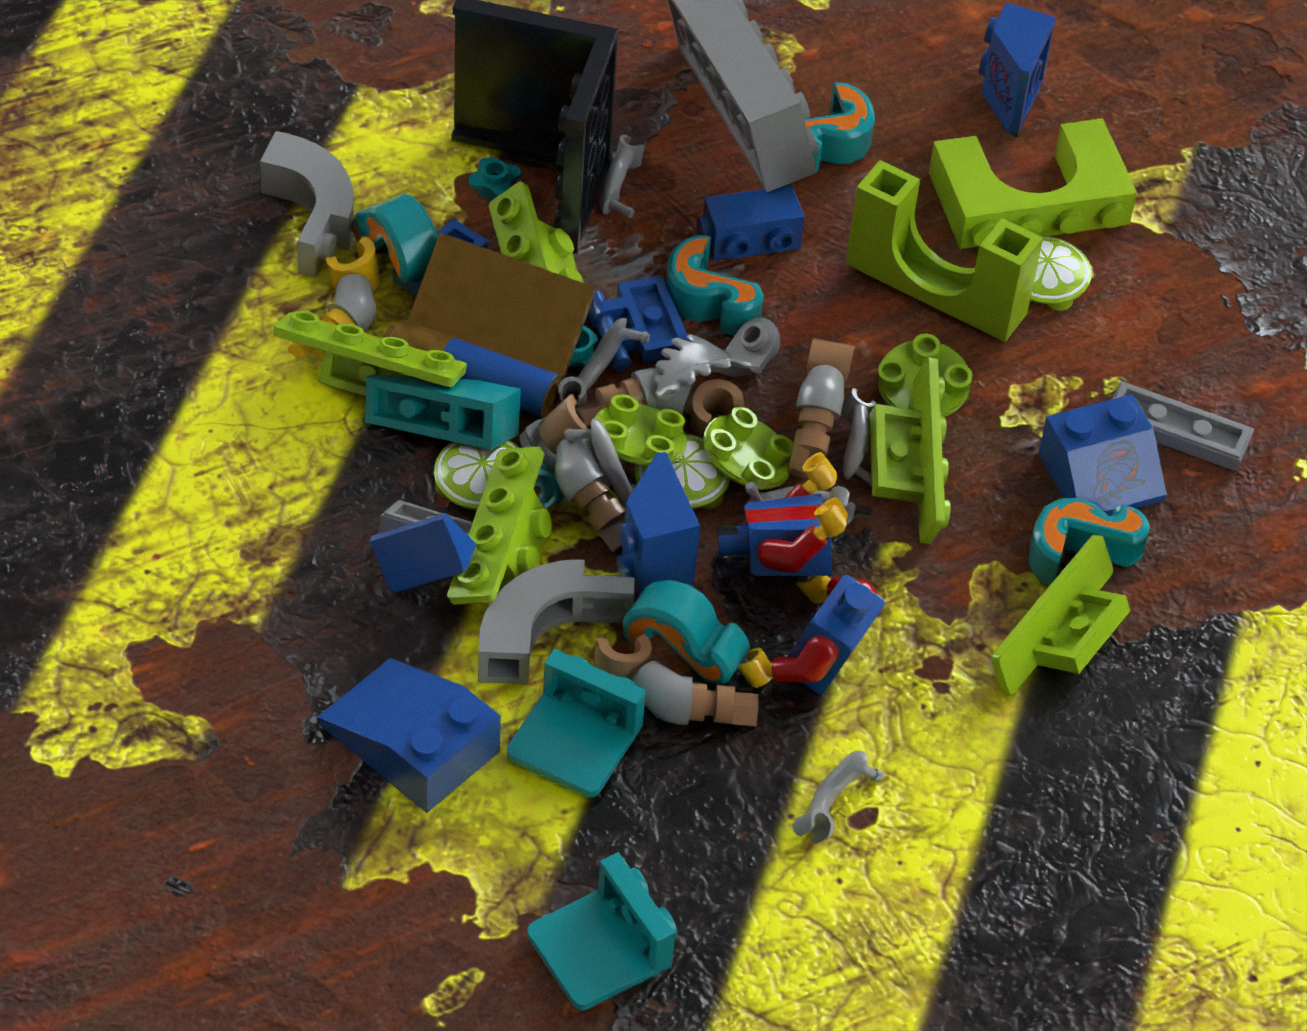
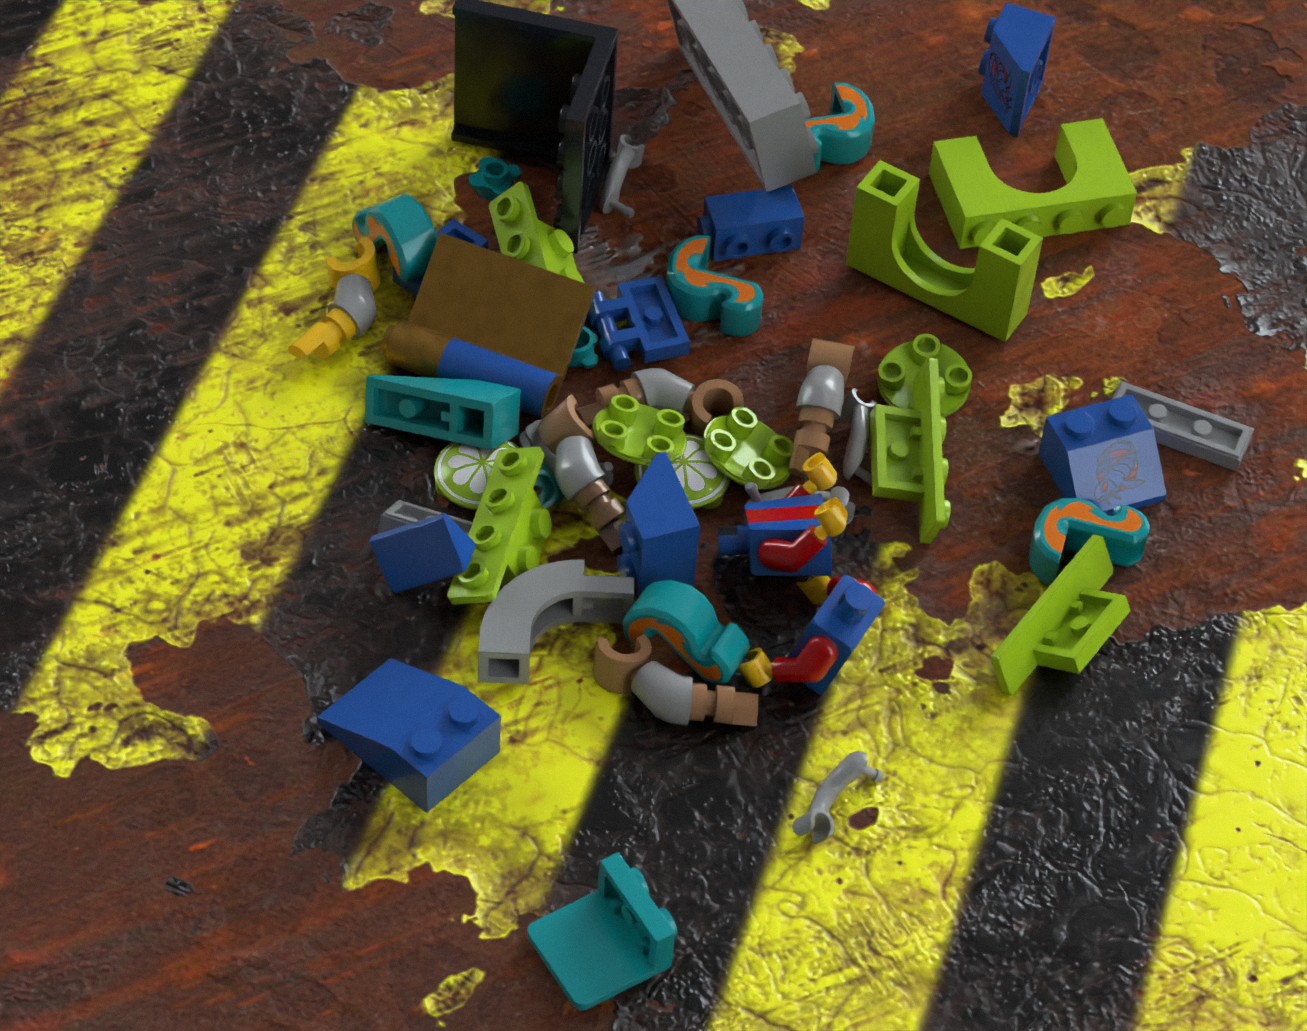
(317, 181): light grey arch -> none
(354, 355): lime bracket -> none
(579, 725): teal bracket -> none
(600, 360): light grey piece -> none
(607, 458): light grey piece -> none
(702, 357): light grey plant -> none
(1060, 275): dish -> none

